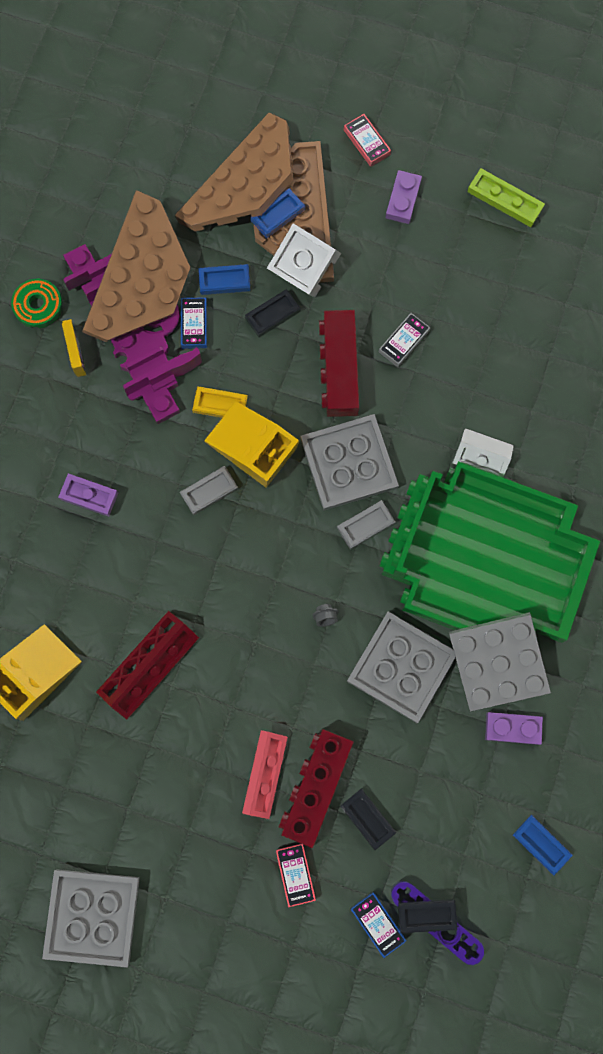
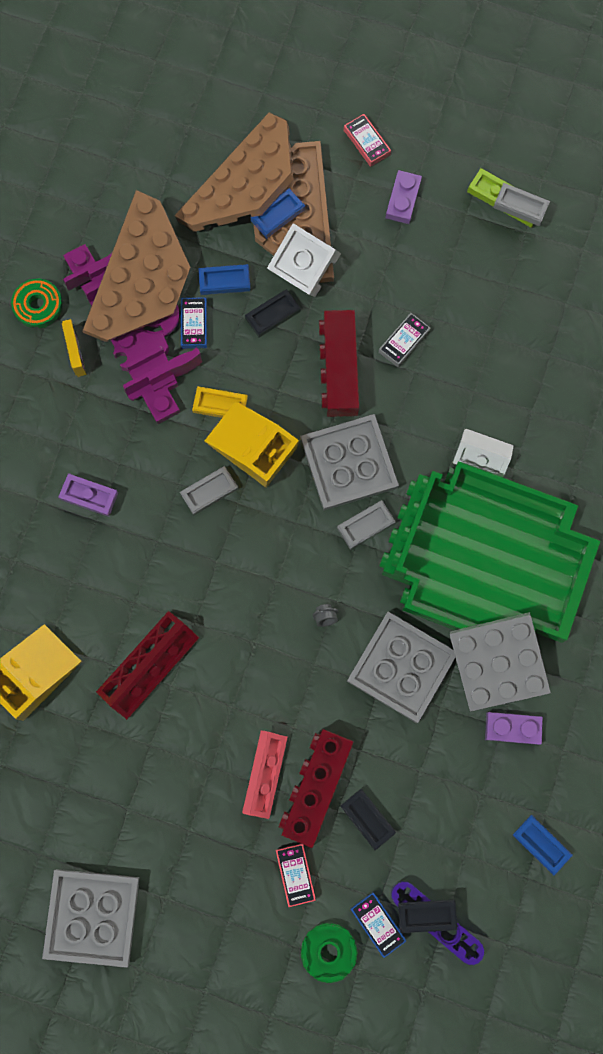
(323, 969): none -> green tile
(521, 204): none -> light grey tile

